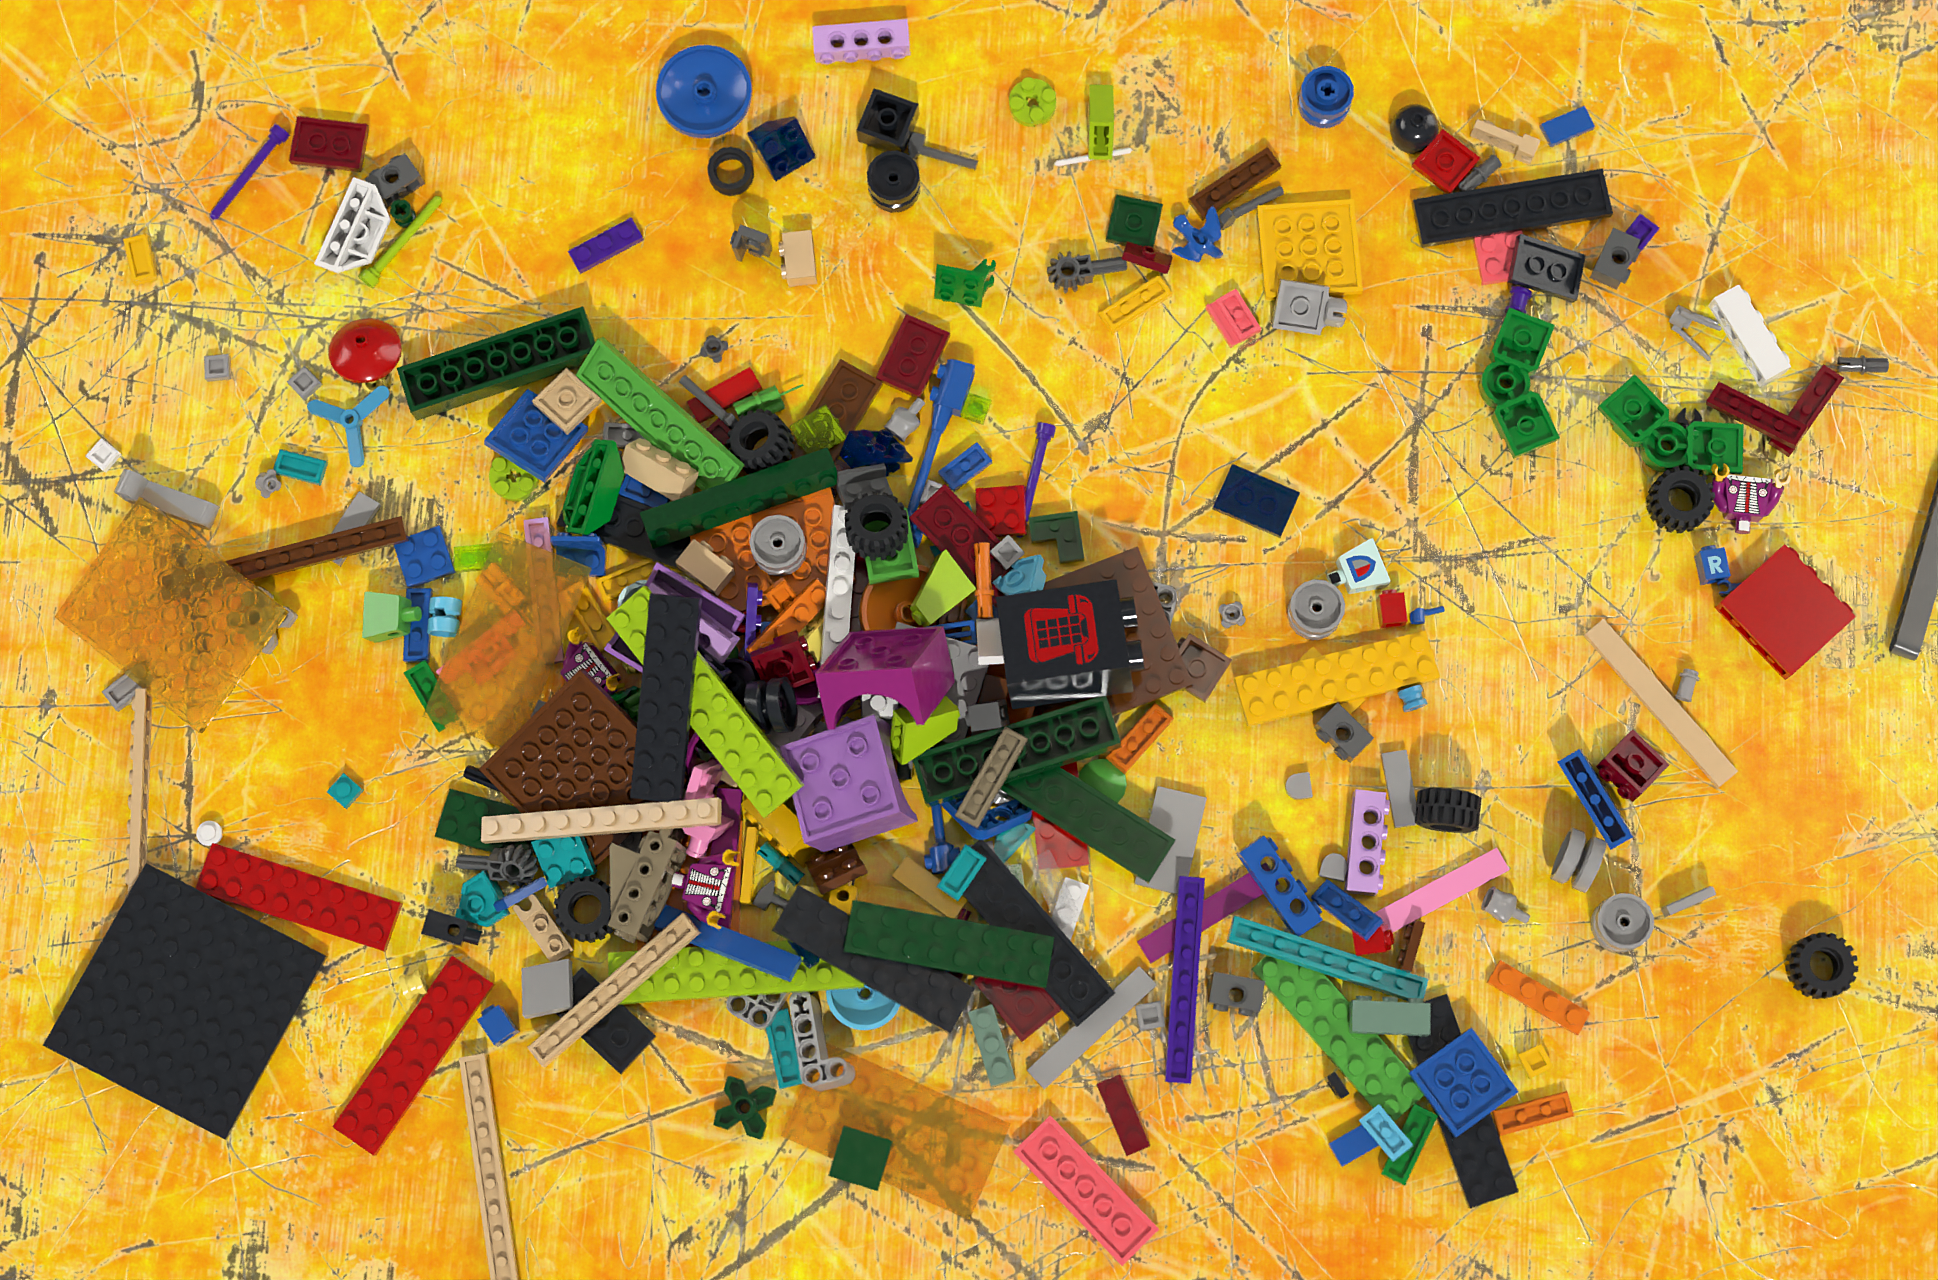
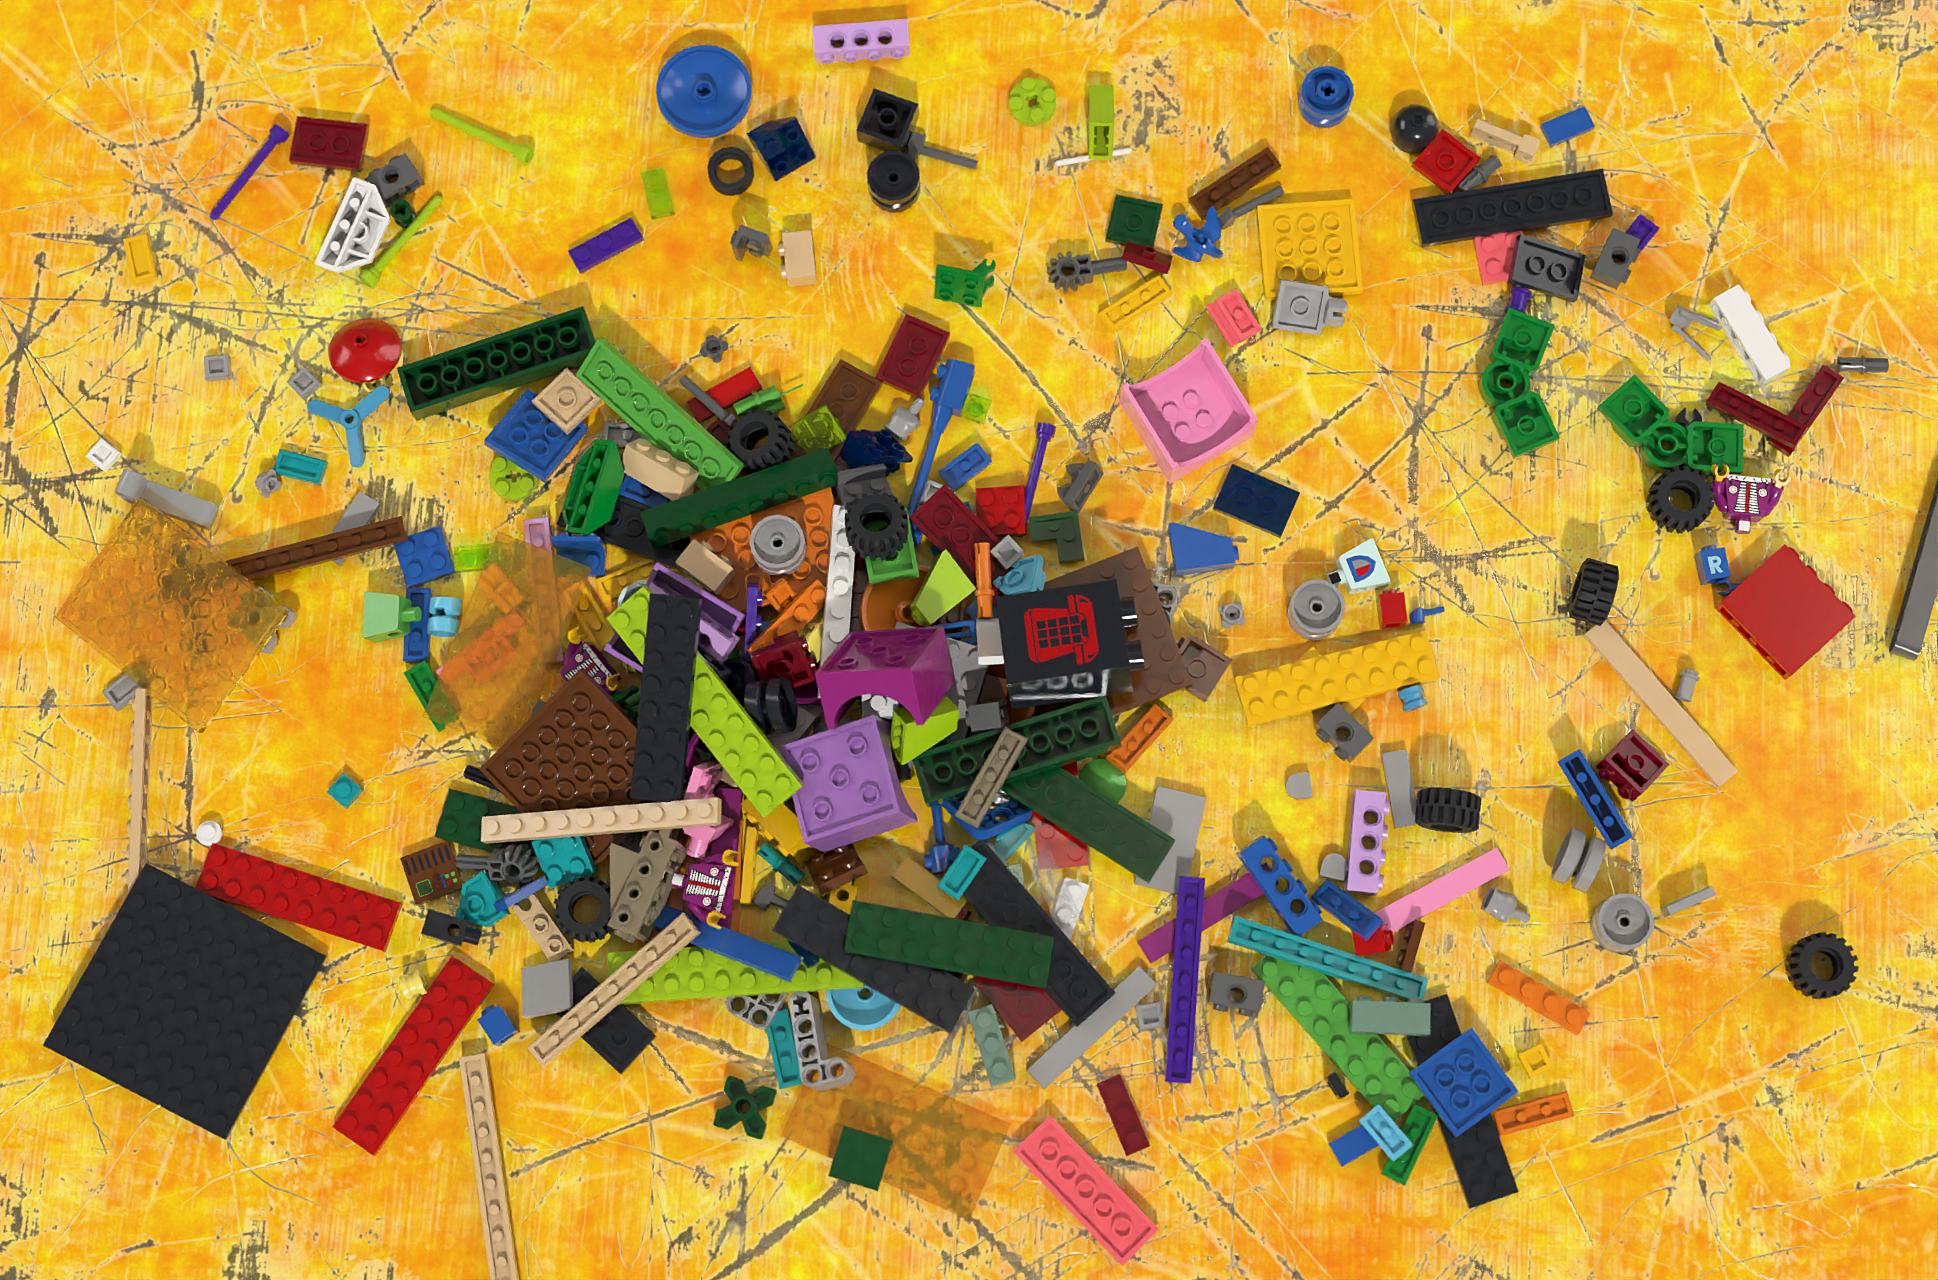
(432, 873): none -> reddish brown tile
(522, 153): none -> lime piece
(657, 193): none -> clear neon green plate
(1085, 480): none -> dark grey tile
(1189, 413): none -> bright pink container
(1200, 550): none -> blue slope
(1593, 591): none -> black tyre

